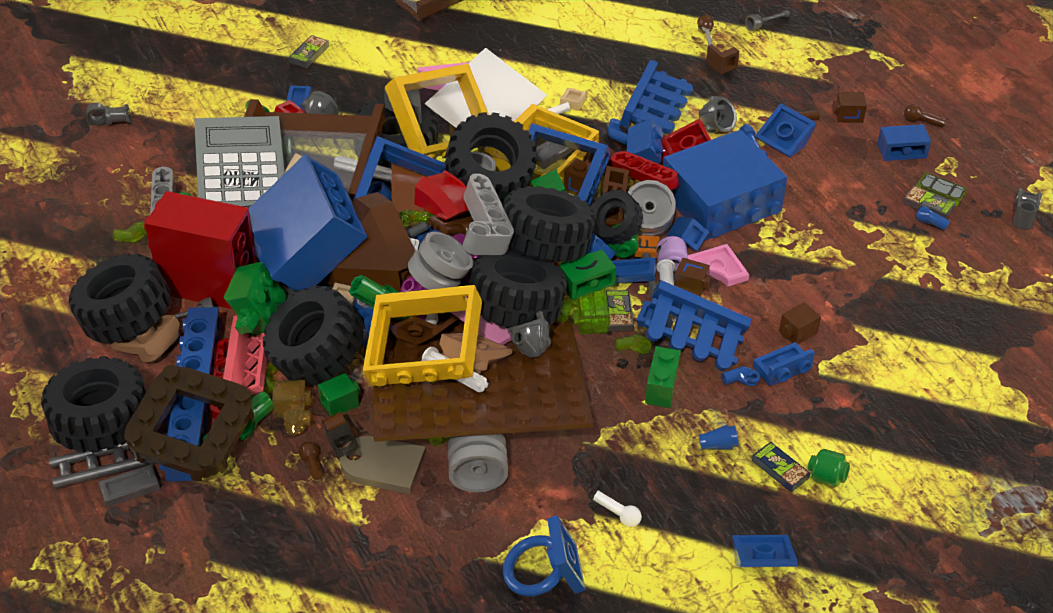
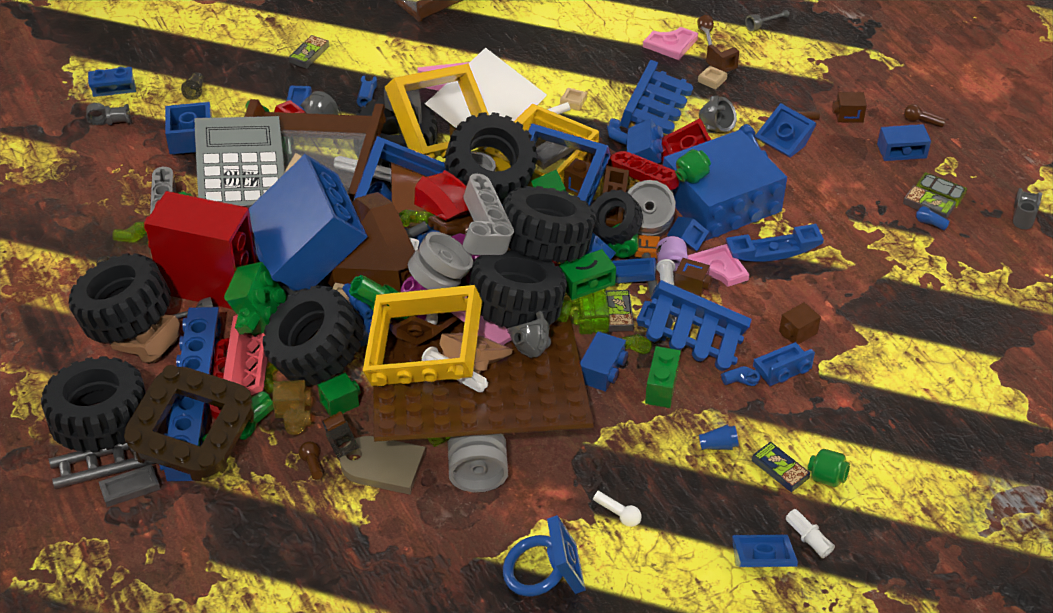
(111, 81): none -> blue bracket
(181, 125): none -> blue brick
(193, 86): none -> clear smoke cone
(357, 304): none -> blue bar
(366, 91): none -> blue bar
(602, 361): none -> blue brick
(671, 43): none -> bright pink tile
(692, 166): none -> green head
(712, 77): none -> tan tile
(775, 248): none -> blue slope
(810, 533): none -> white axle

